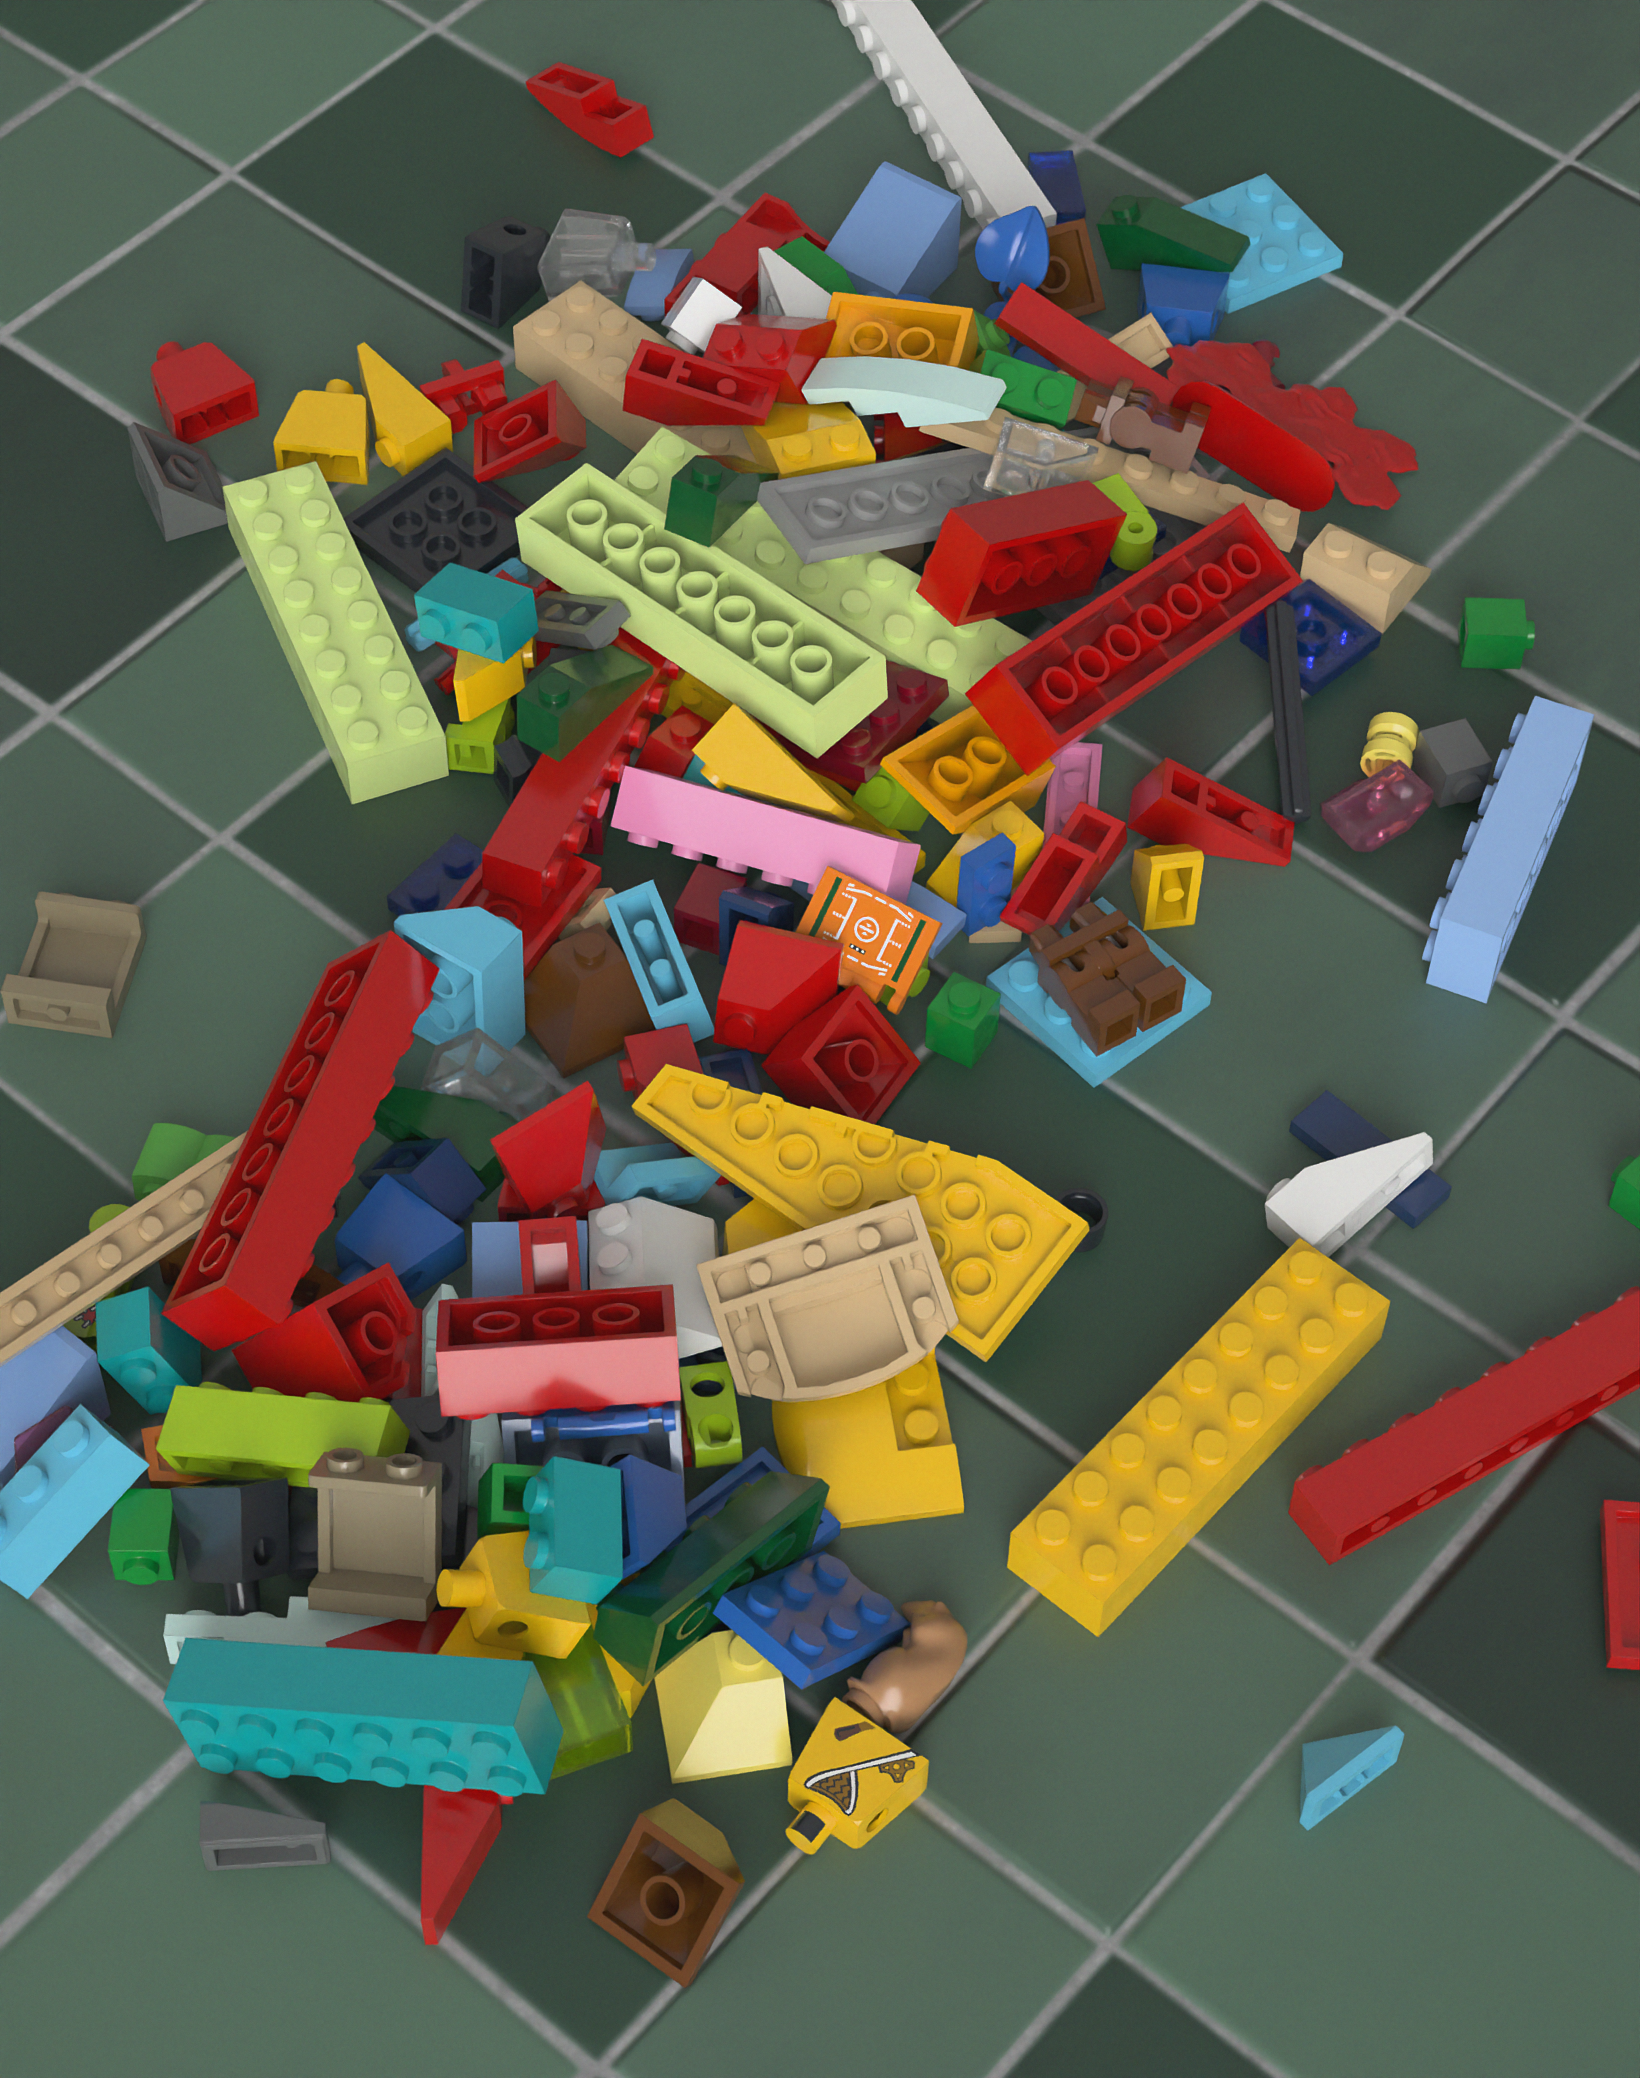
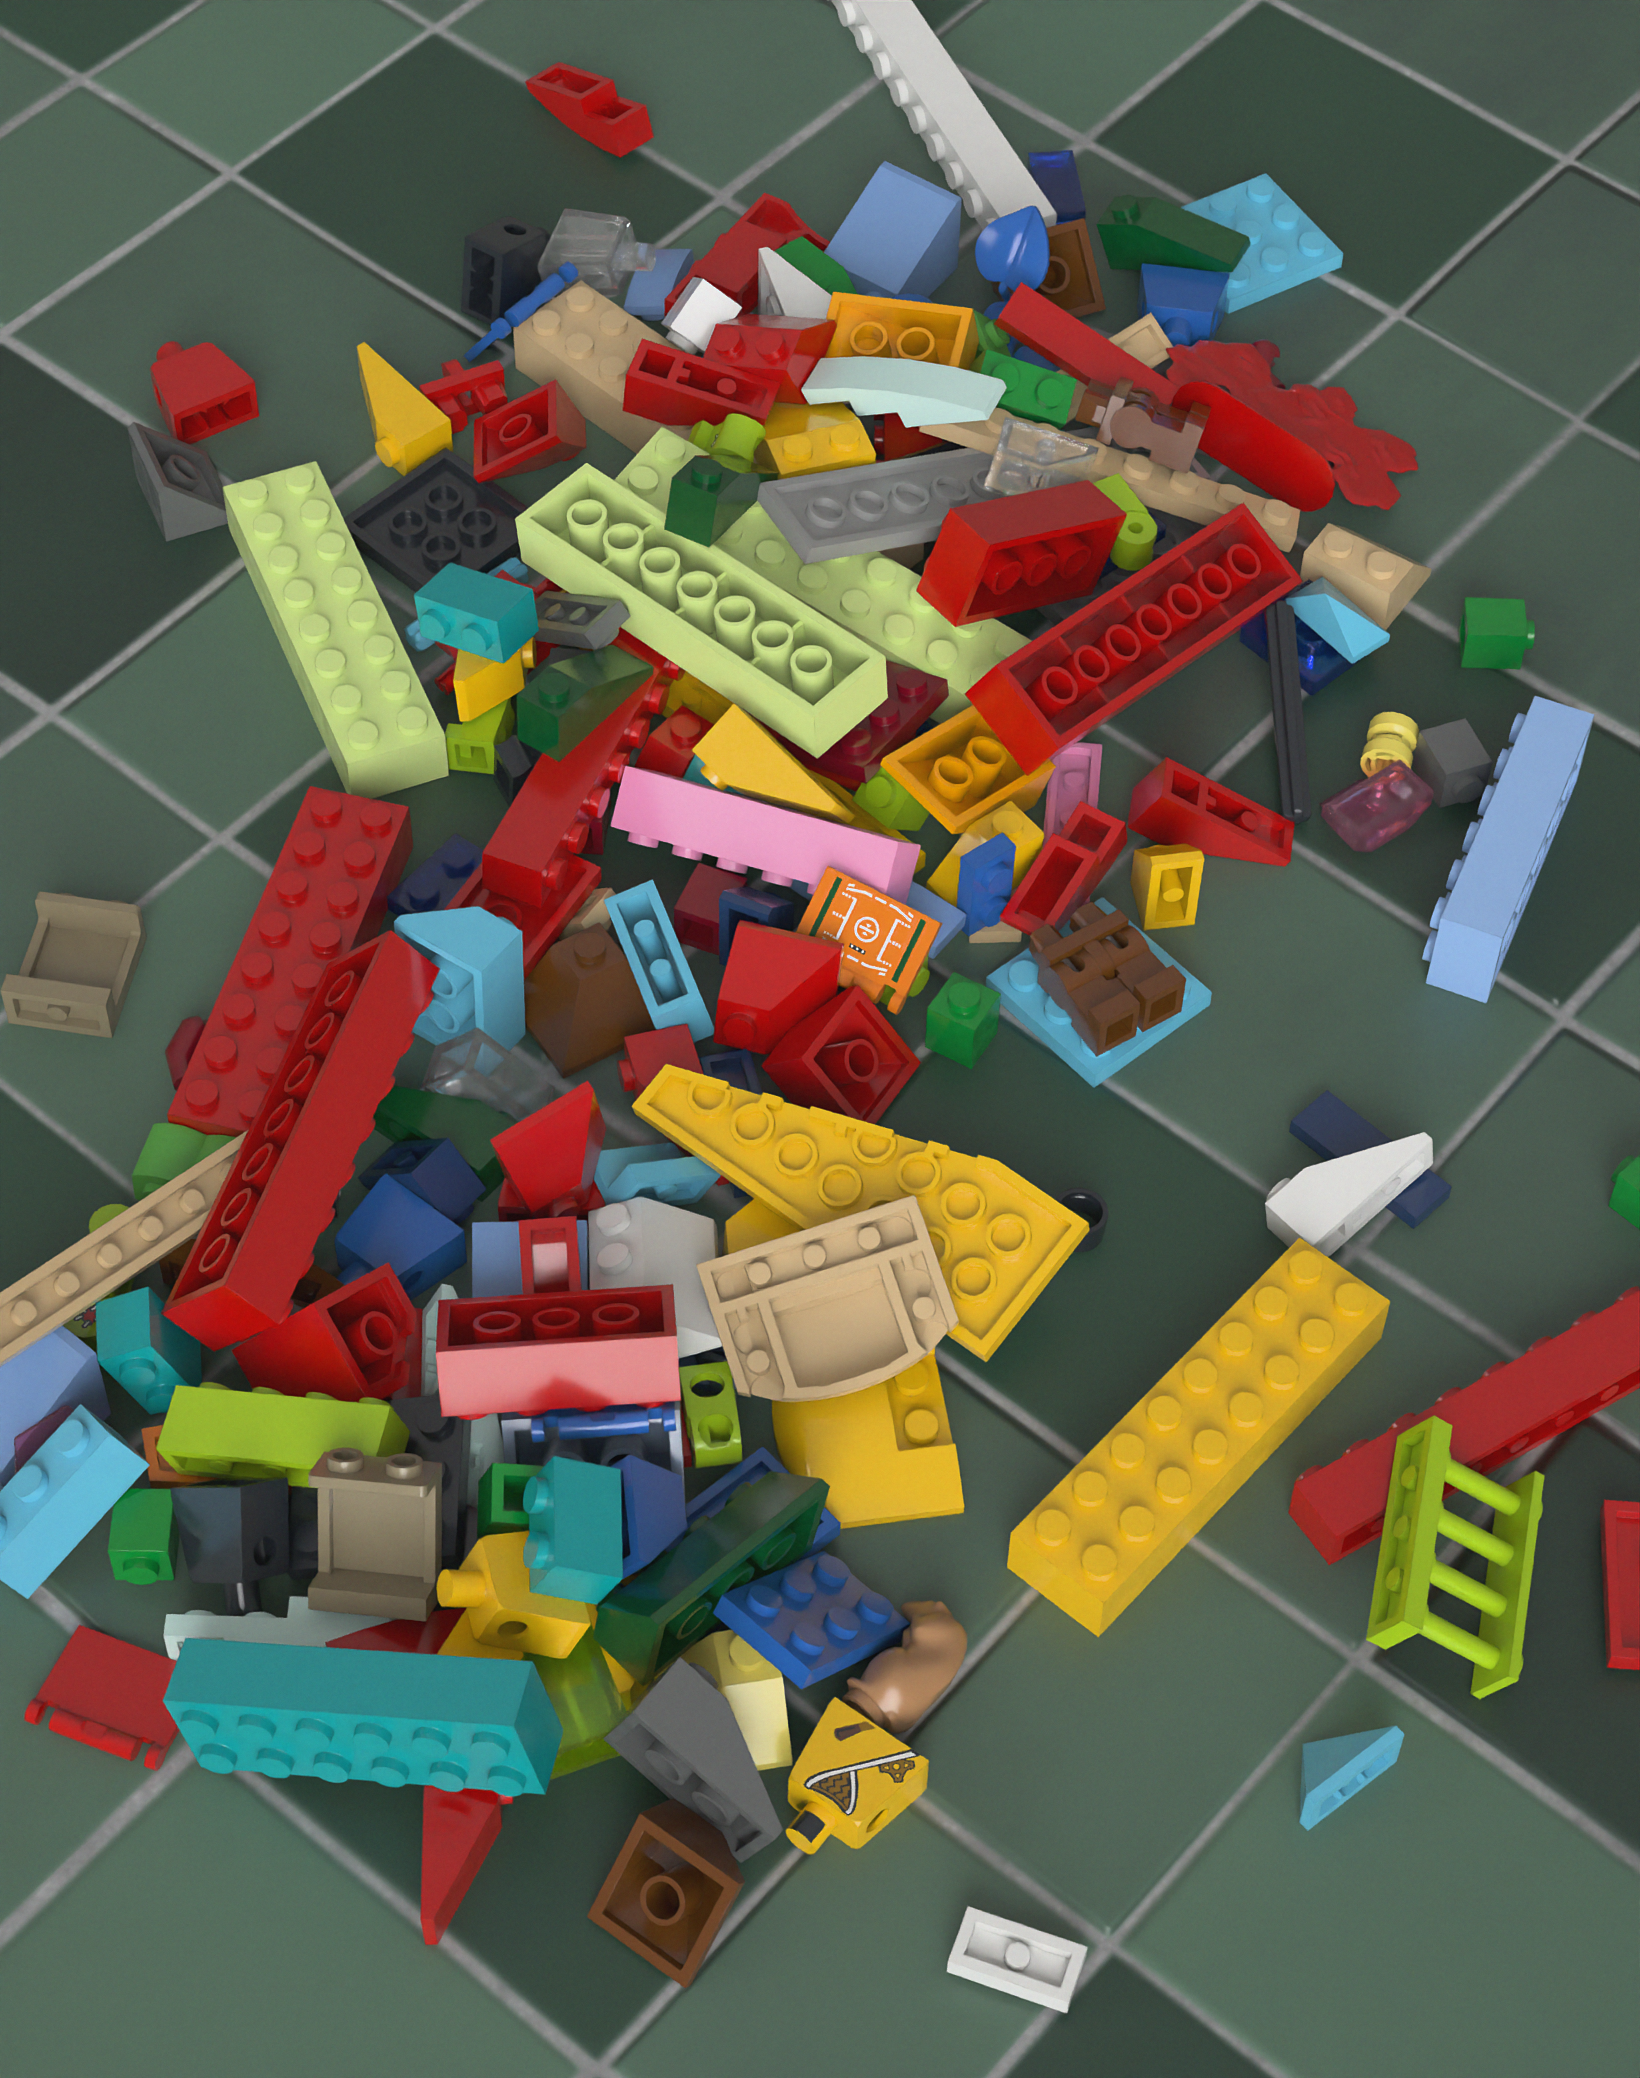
(109, 1697): none -> red piece
(182, 1047): none -> dark red arm
(254, 1838): dark grey slope -> none
(316, 907): none -> red brick
(328, 430): yellow torso -> none
(525, 308): none -> blue piece
(694, 1752): none -> dark grey slope
(734, 436): none -> lime leg
(1017, 1959): none -> white plate
(1337, 620): none -> medium azure slope
(1410, 1564): none -> lime fence

